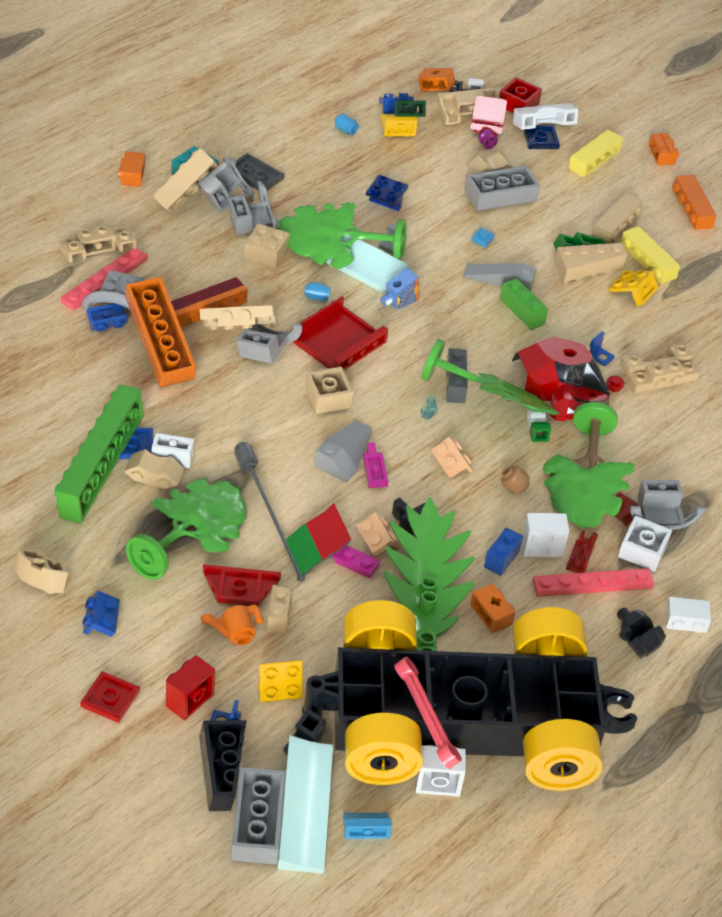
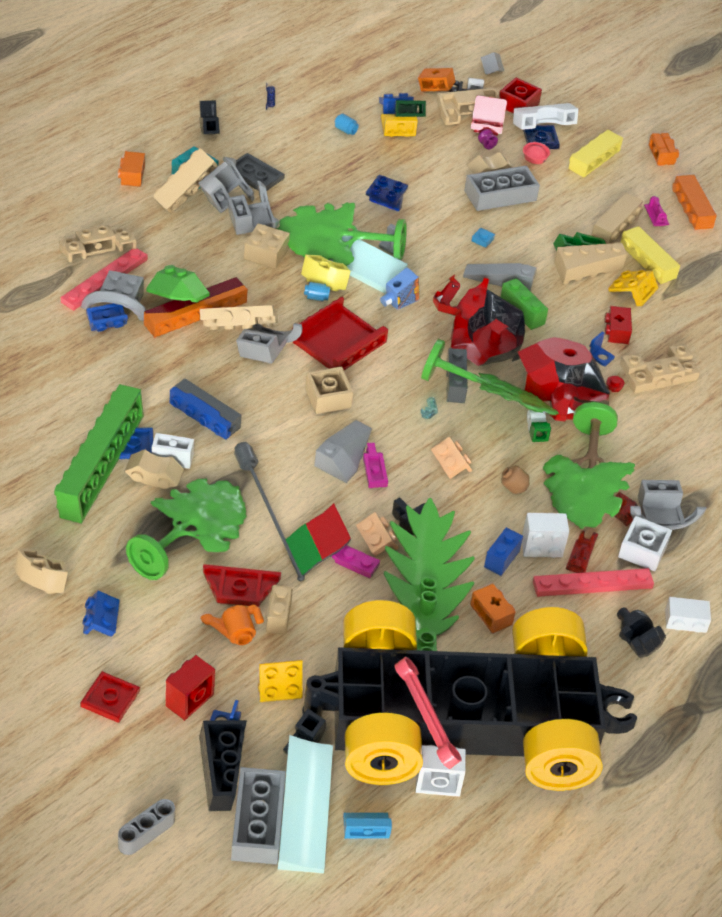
(139, 834): none -> light grey beam
(160, 332): orange brick -> none
(177, 285): none -> bright green wedge
(205, 409): none -> blue piece
(208, 117): none -> black brick
(270, 97): none -> clear blue piece
(324, 271): none -> light yellow brick
(482, 323): none -> red piece
(492, 63): none -> light grey panel
(536, 152): none -> coral hat
(618, 325): none -> red brick
(656, 212): none -> dark pink hinge

